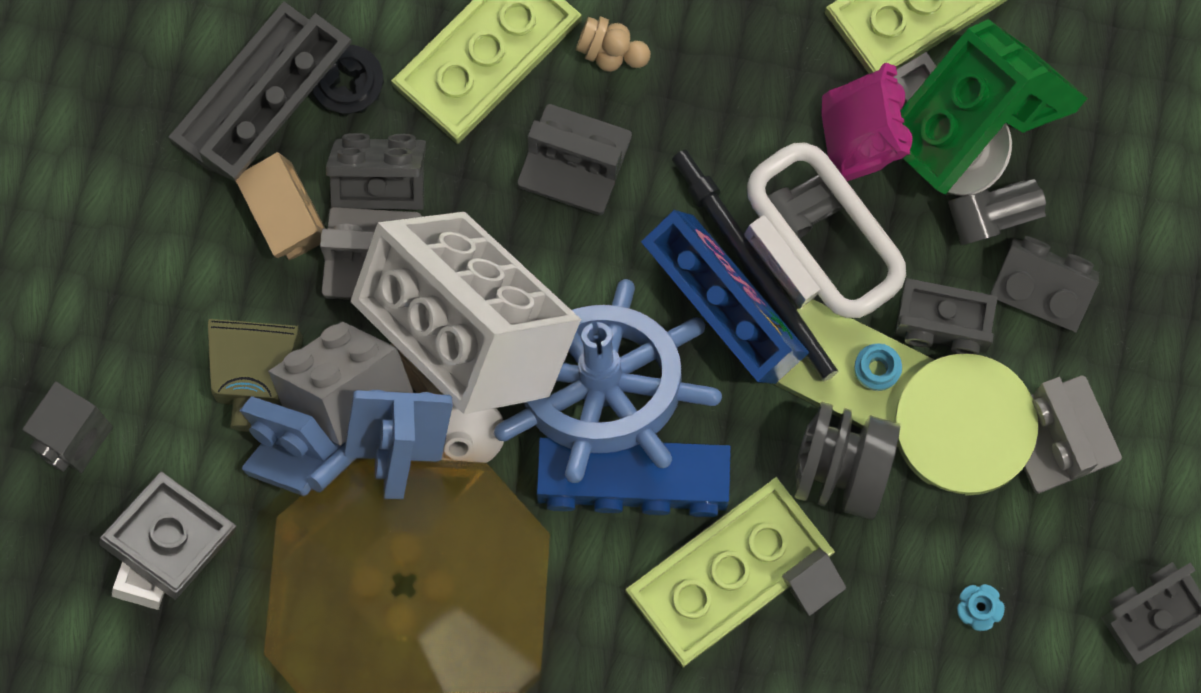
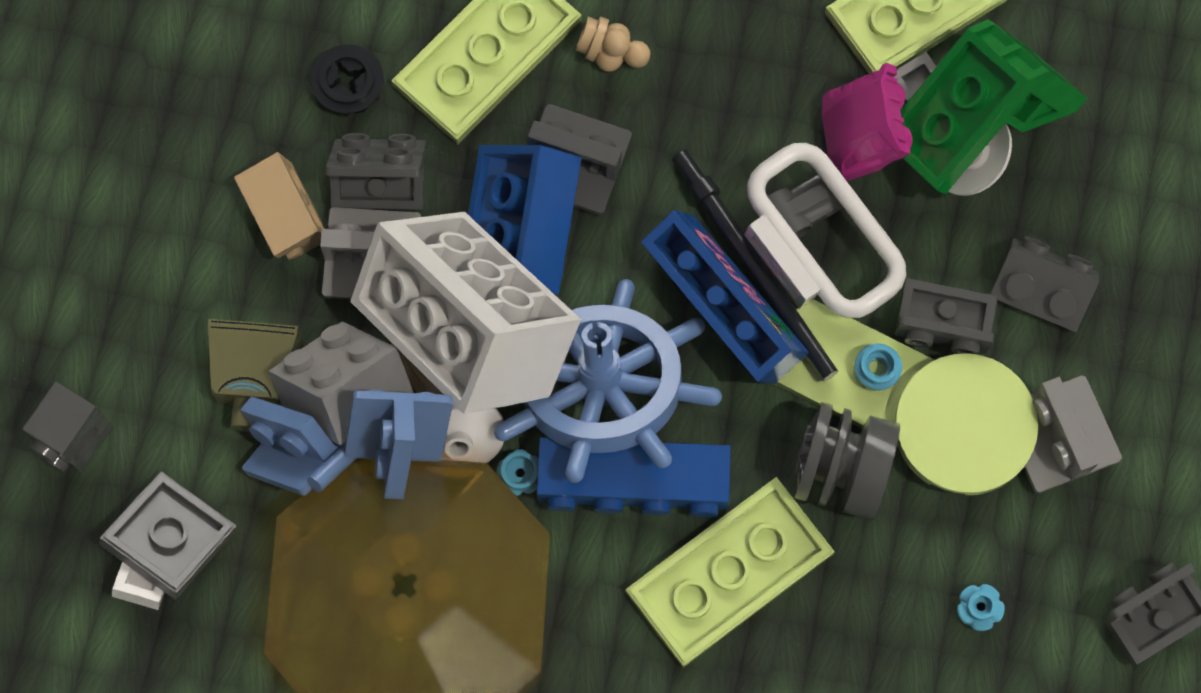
(259, 91): dark grey slope -> none
(519, 460): none -> medium azure plate
(527, 204): none -> blue slope
(814, 581): dark grey tile -> none
(989, 212): dark grey piece -> none

